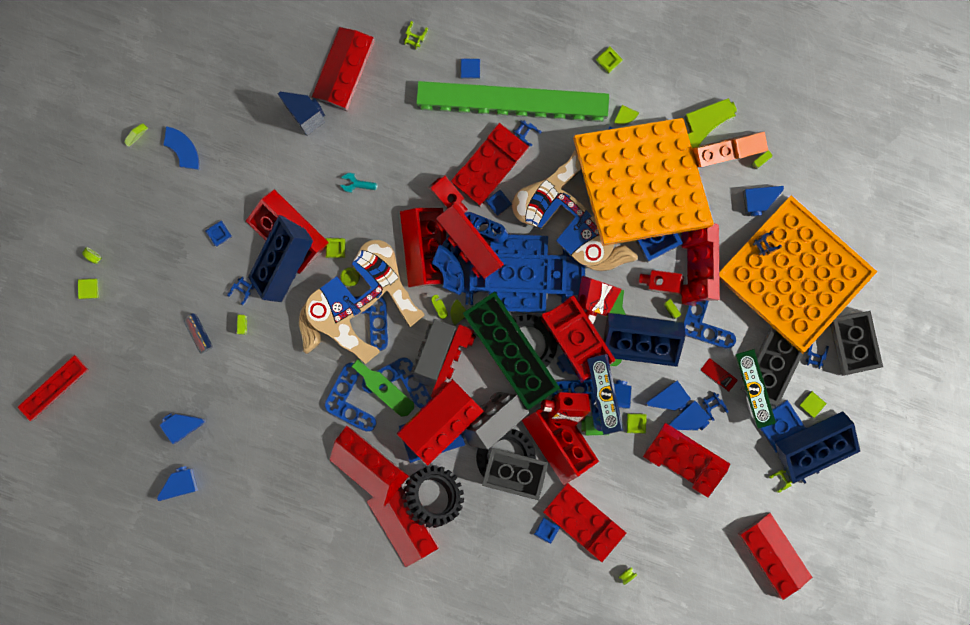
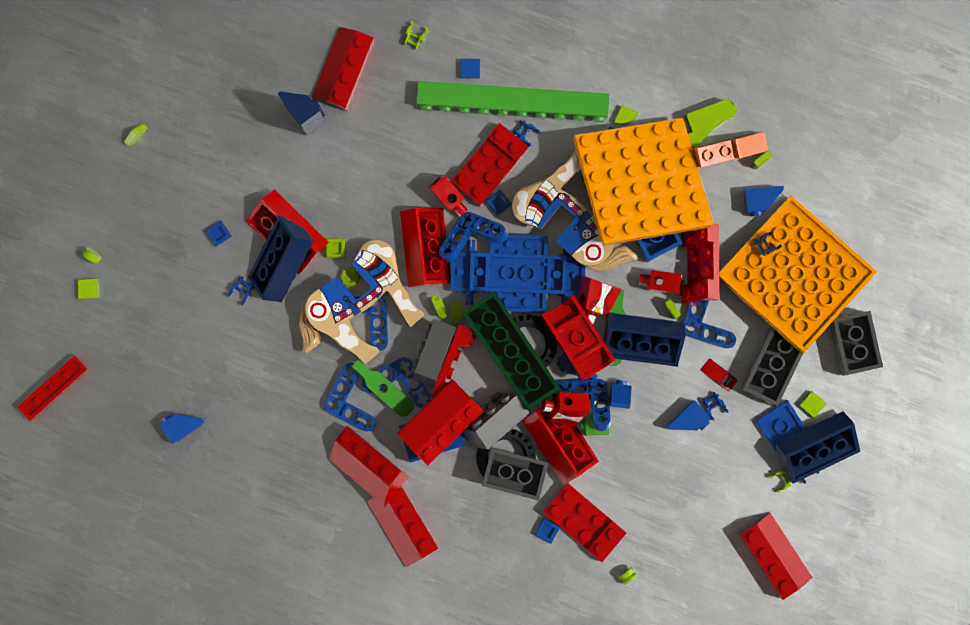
(179, 484): blue slope -> none
(183, 147): blue tile -> none
(198, 333): slope -> none
(242, 325): lime tile -> none
(357, 184): teal bar -> none
(415, 505): black tyre -> none
(450, 270): blue tile -> none
(469, 241): red slope -> none
(605, 394): tile -> none
(609, 59): lime tile -> none
(636, 423): lime tile -> none
(670, 398): blue slope -> none
(687, 459): red piece -> none
(755, 388): tile -> none
(822, 357): blue piece -> none

